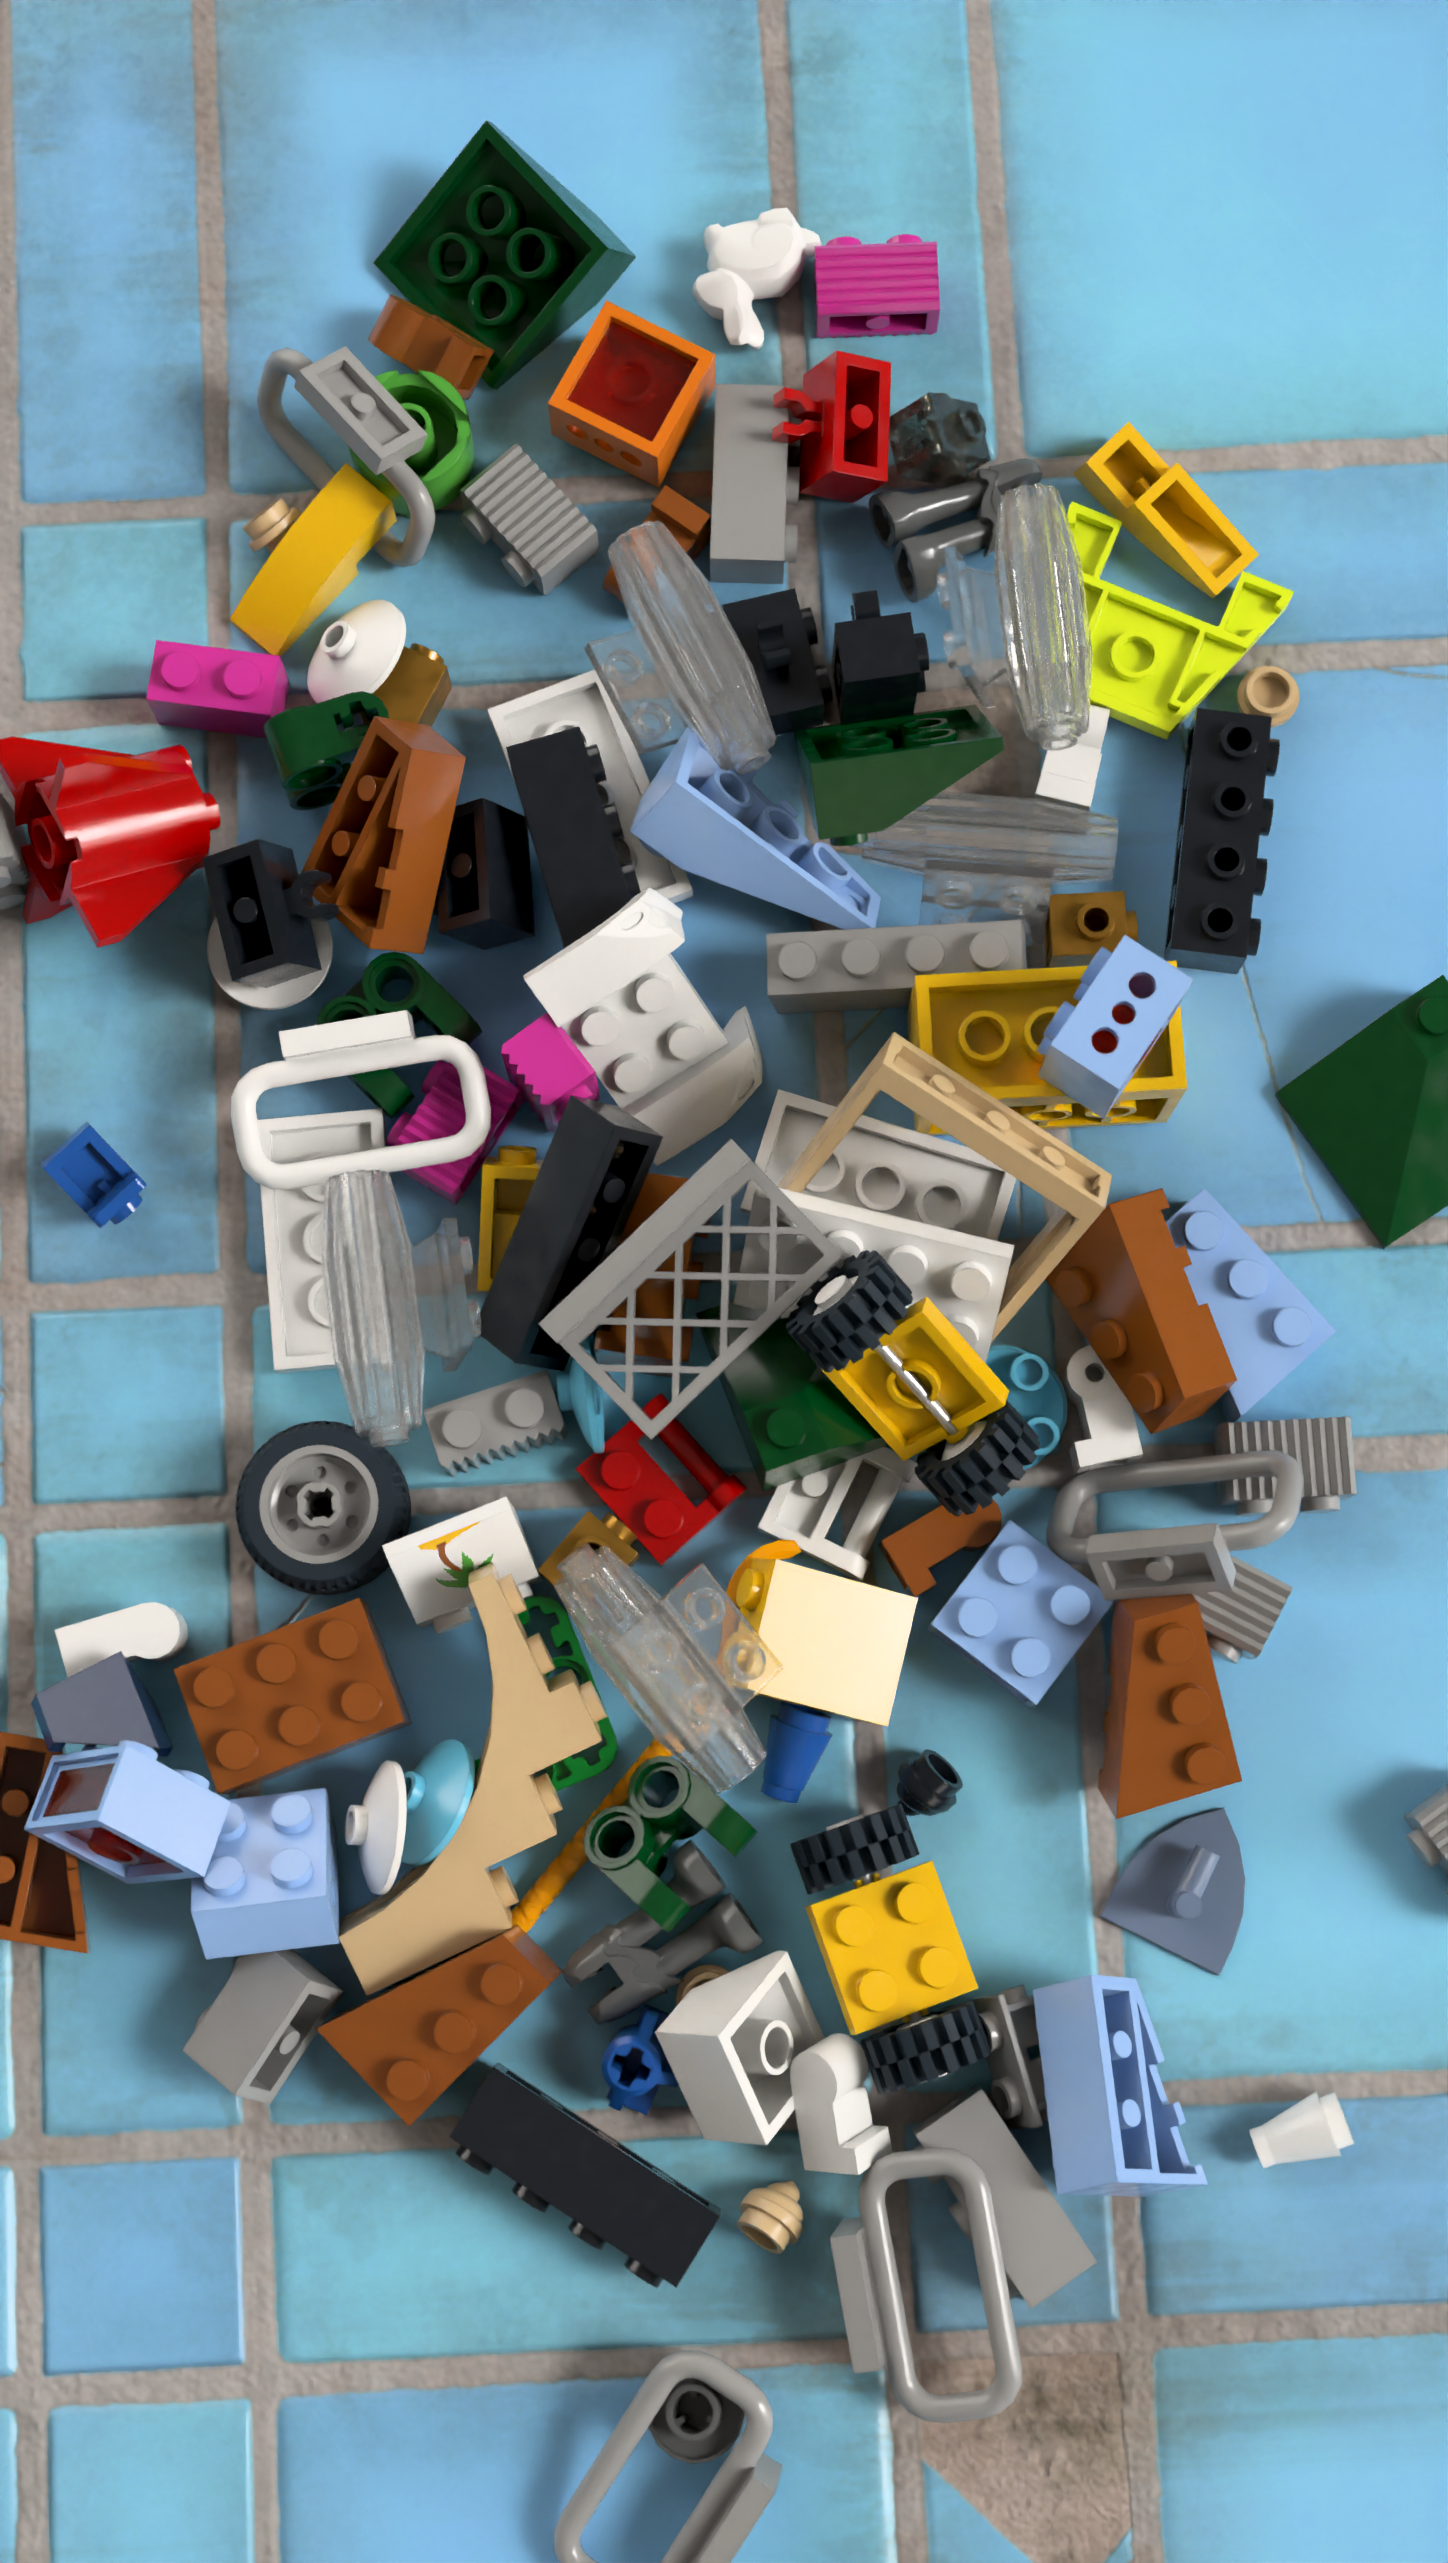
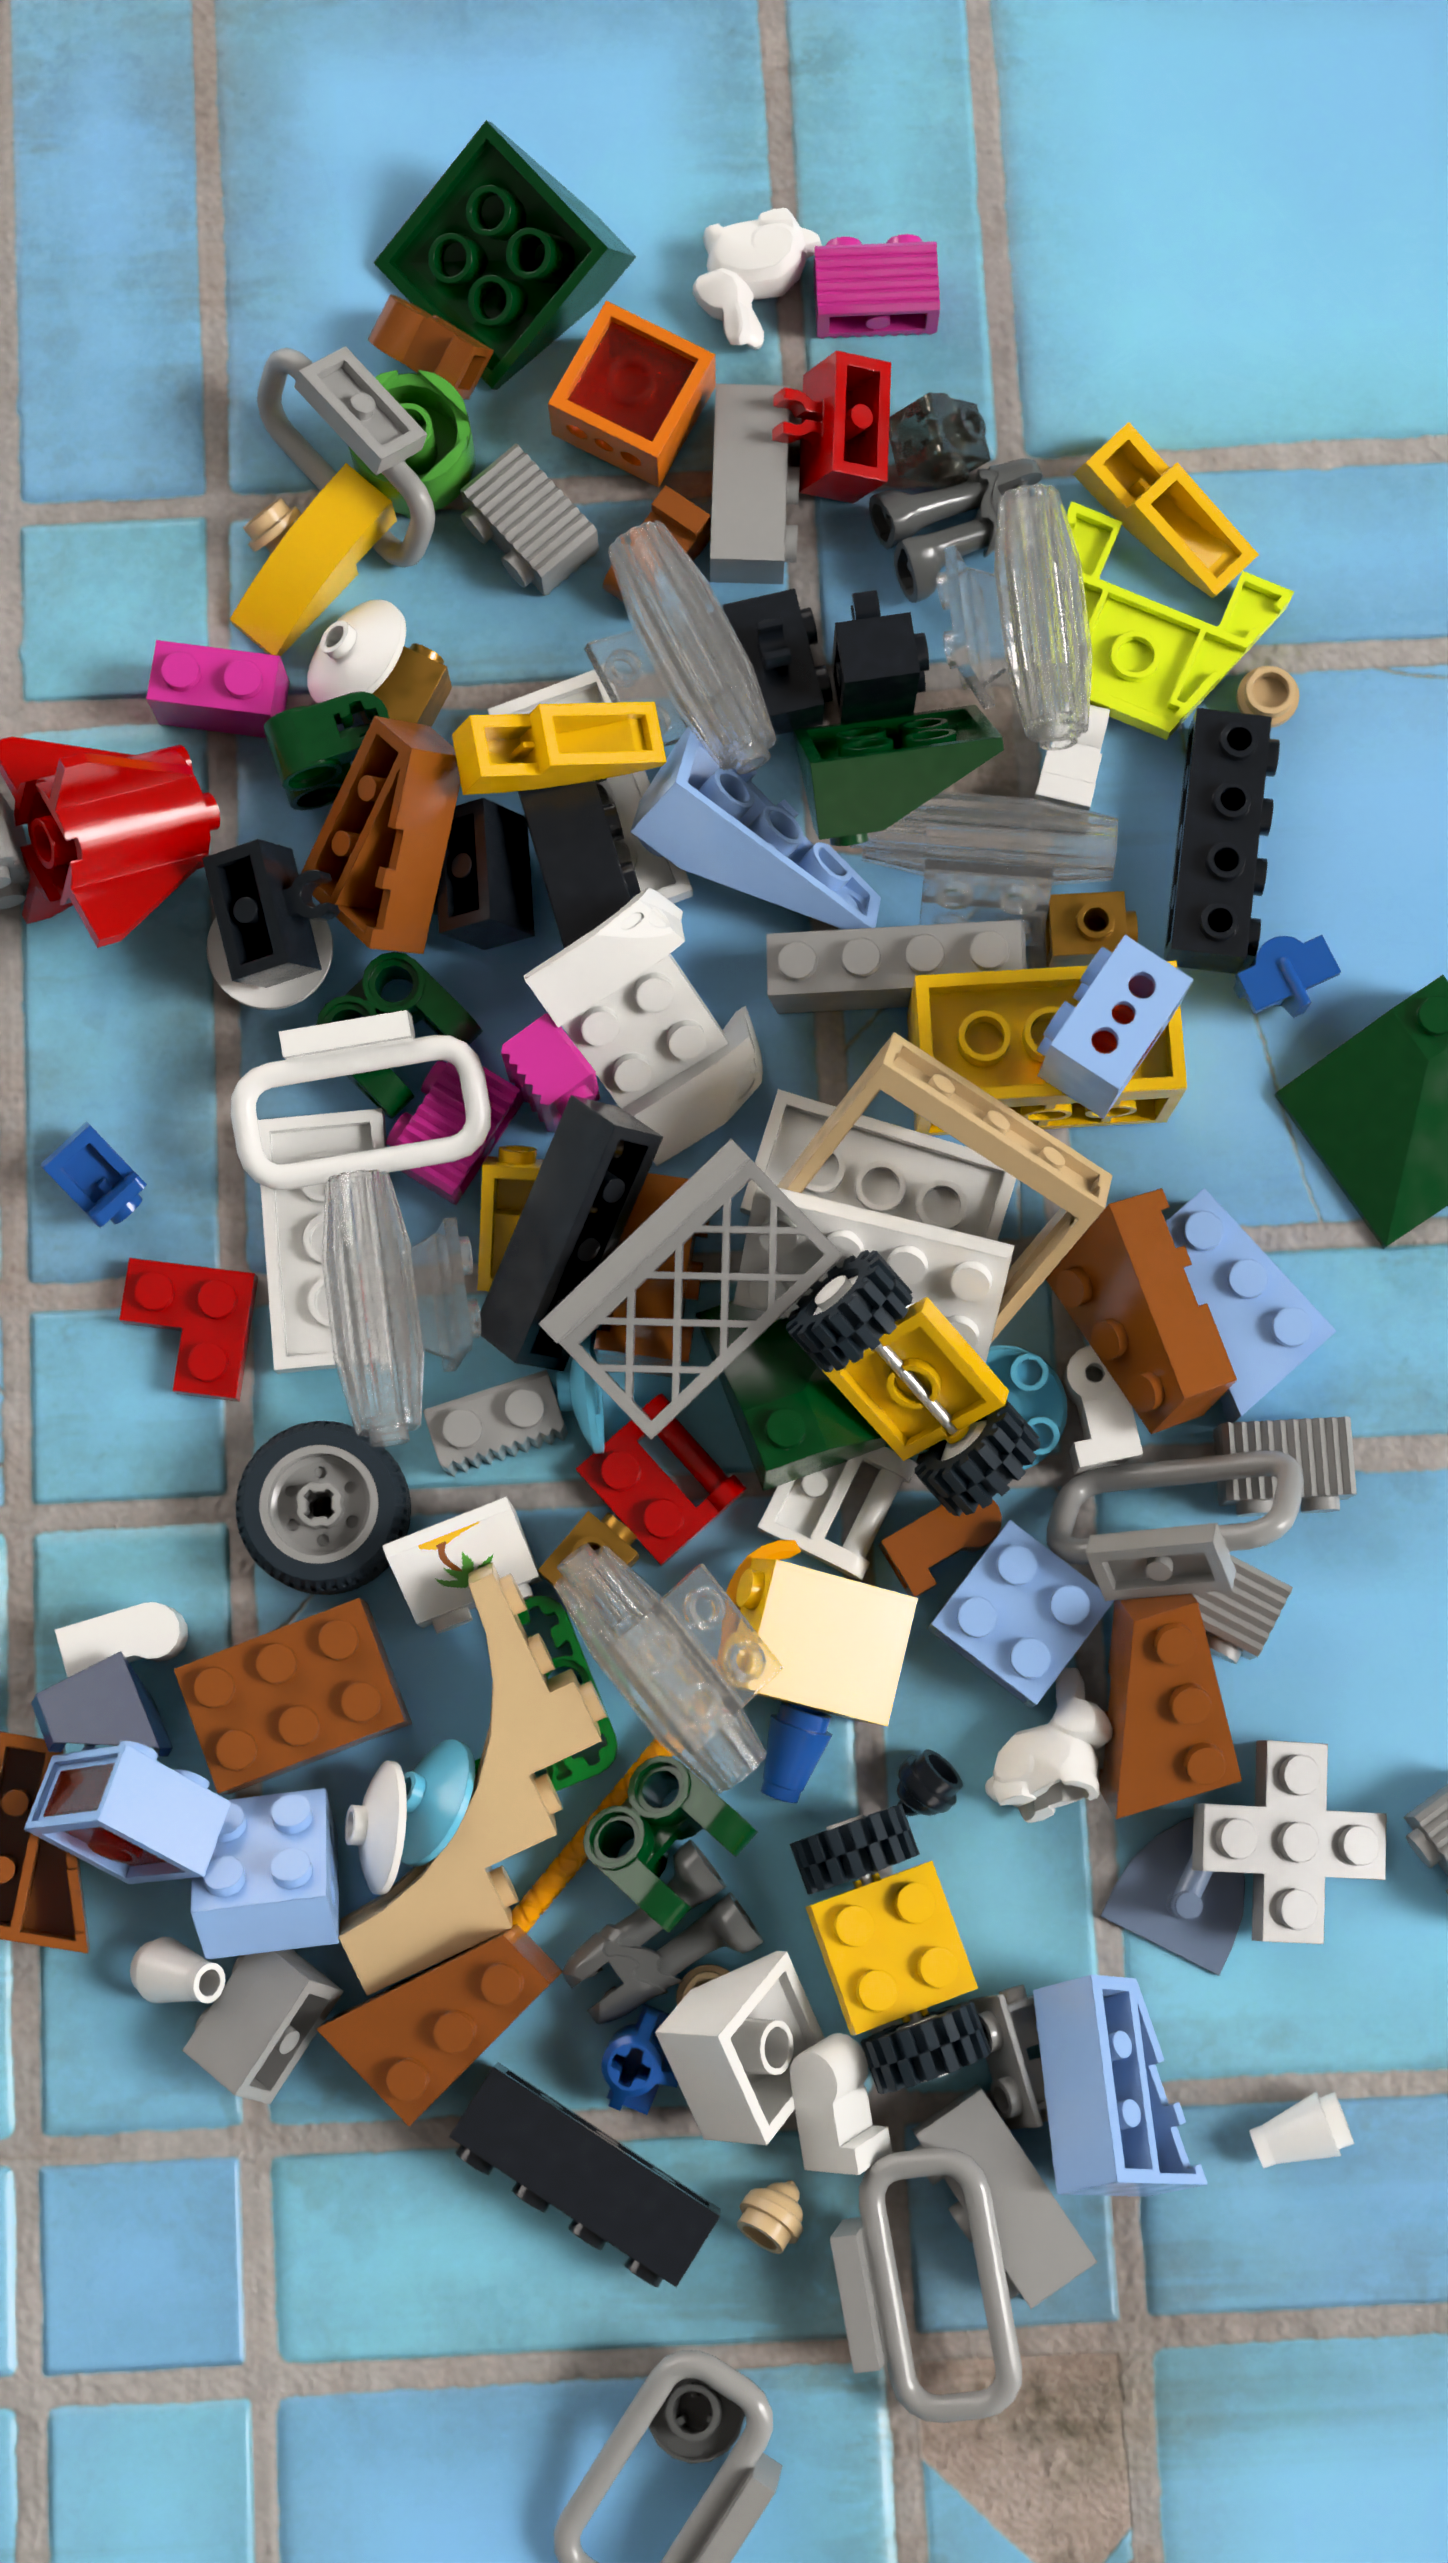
(174, 1973): none -> white cone
(211, 1311): none -> red plate
(557, 746): none -> yellow slope
(1055, 1760): none -> white animal
(1284, 973): none -> blue piece
(1289, 1842): none -> plate

